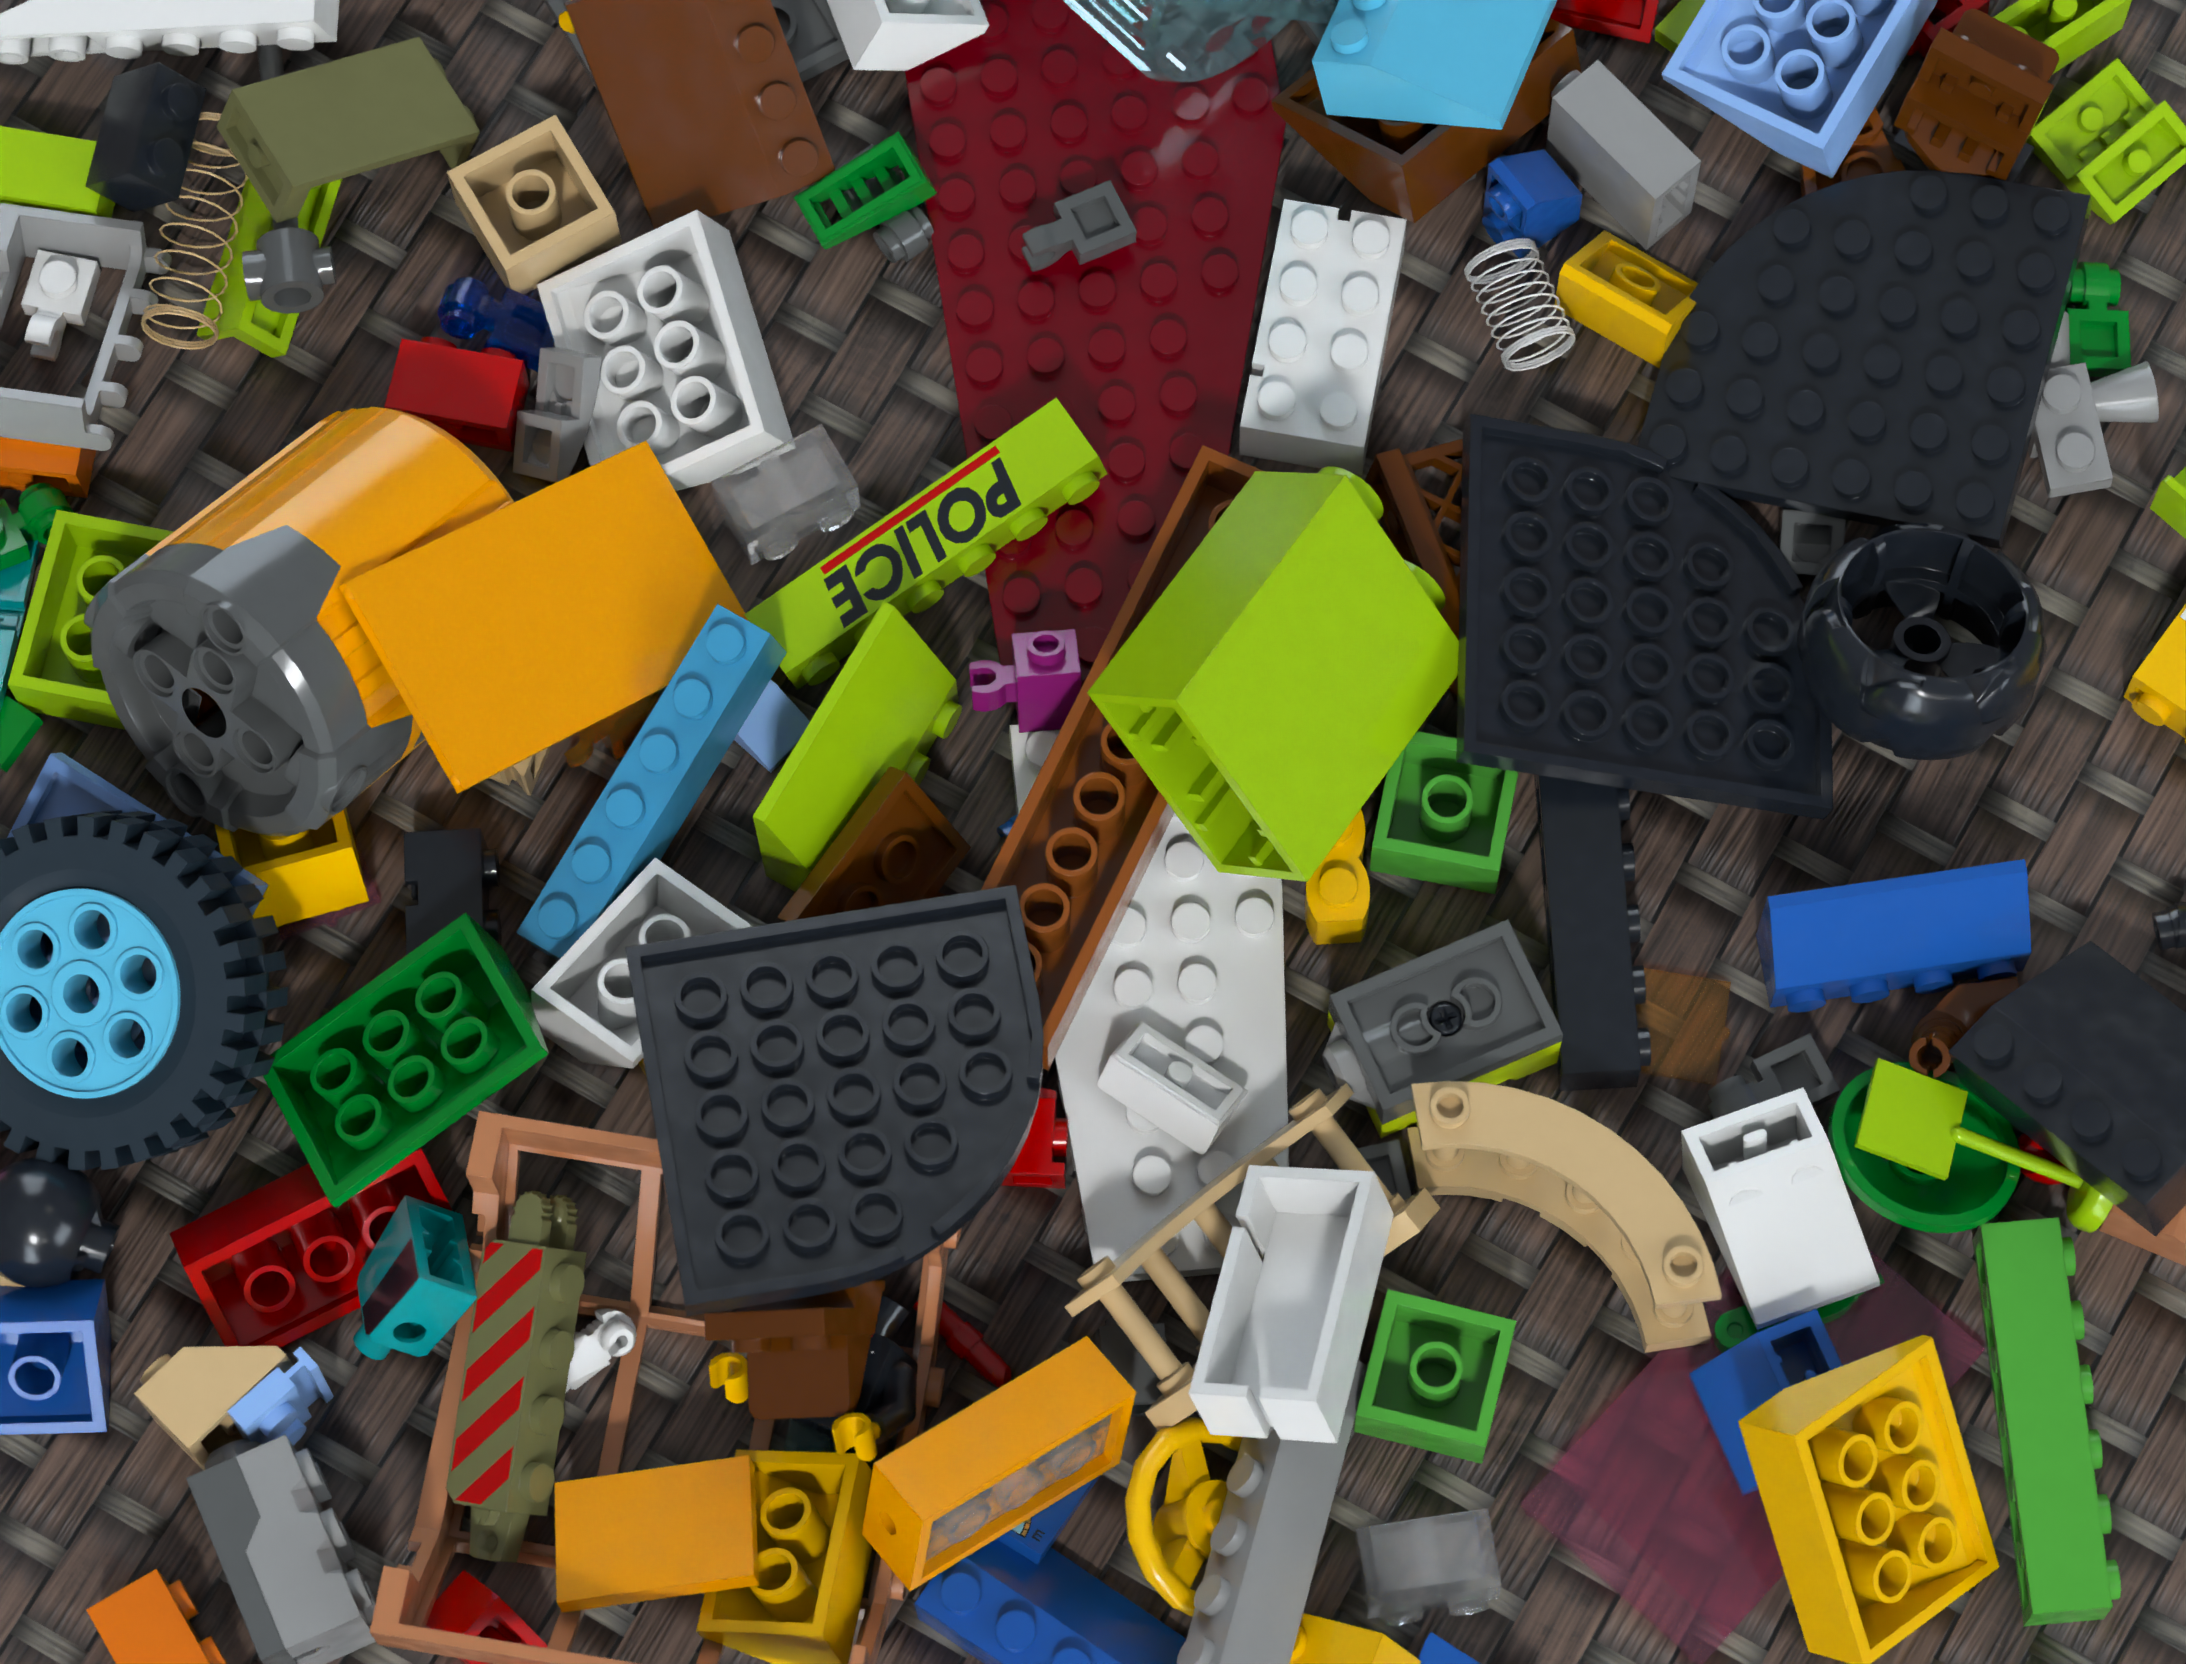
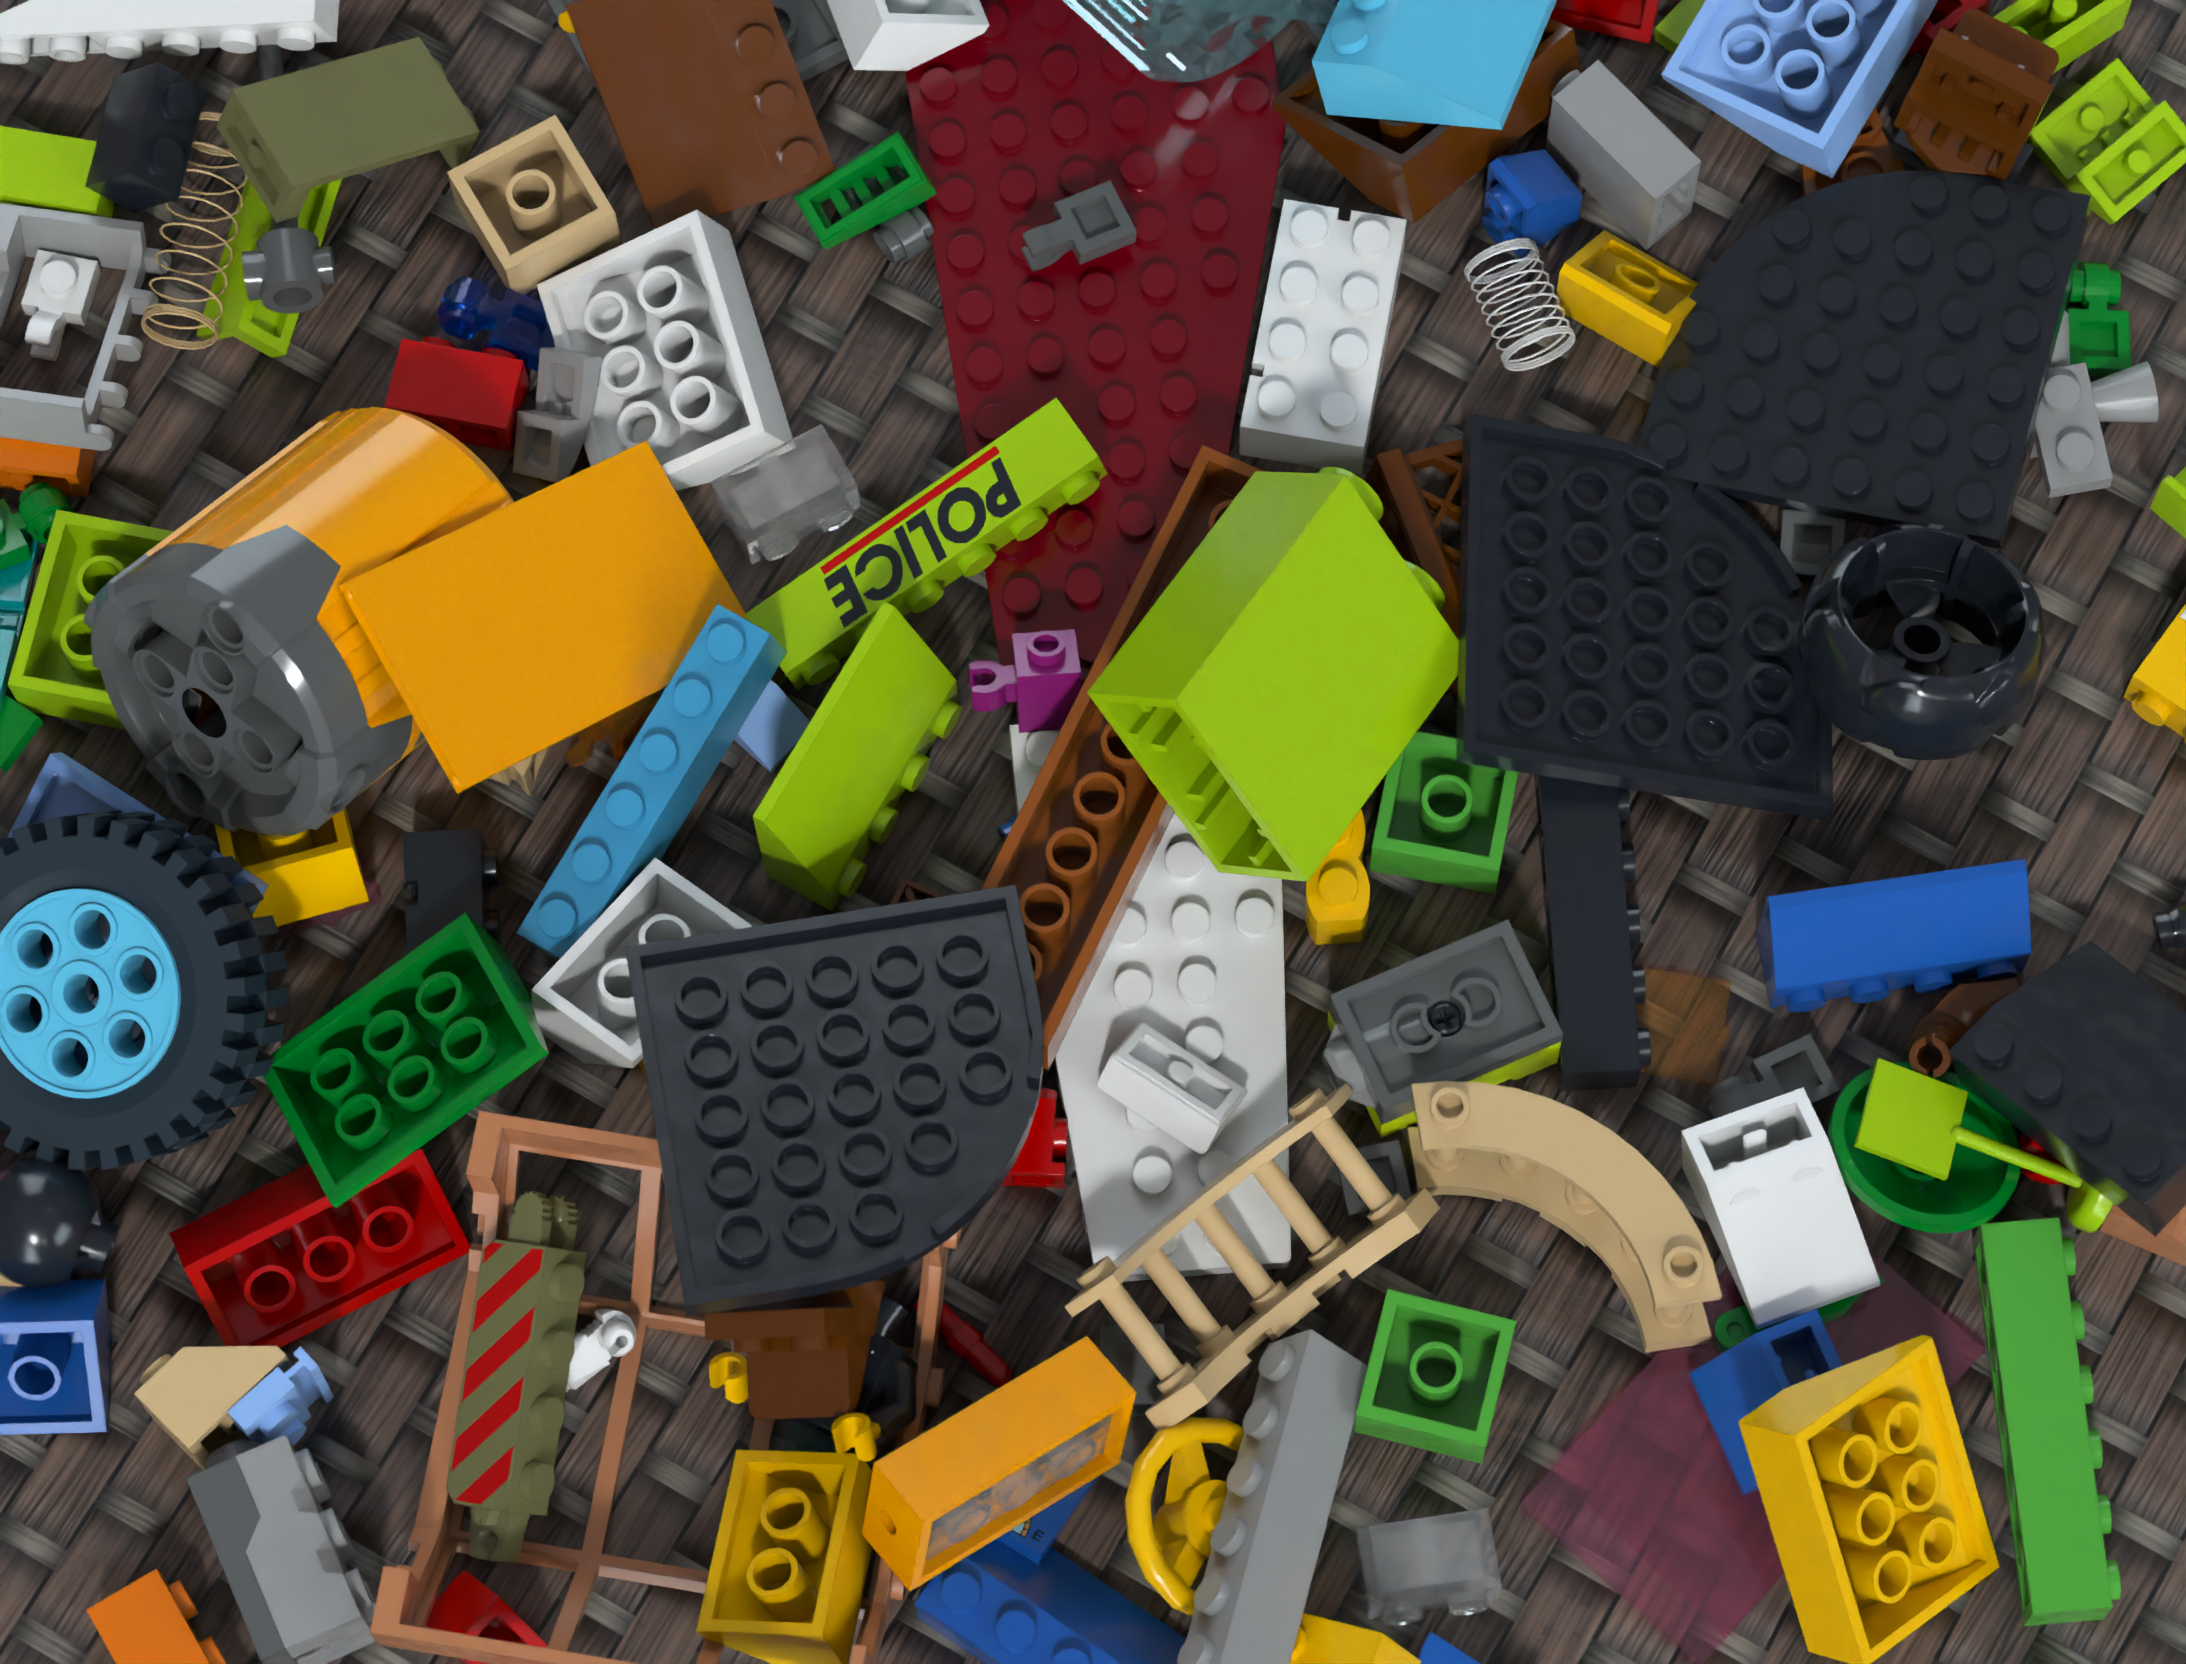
(414, 1281): teal torso -> none
(656, 1534): light orange tile -> none
(885, 855): reddish brown plate -> none
(1292, 1326): white piece -> none

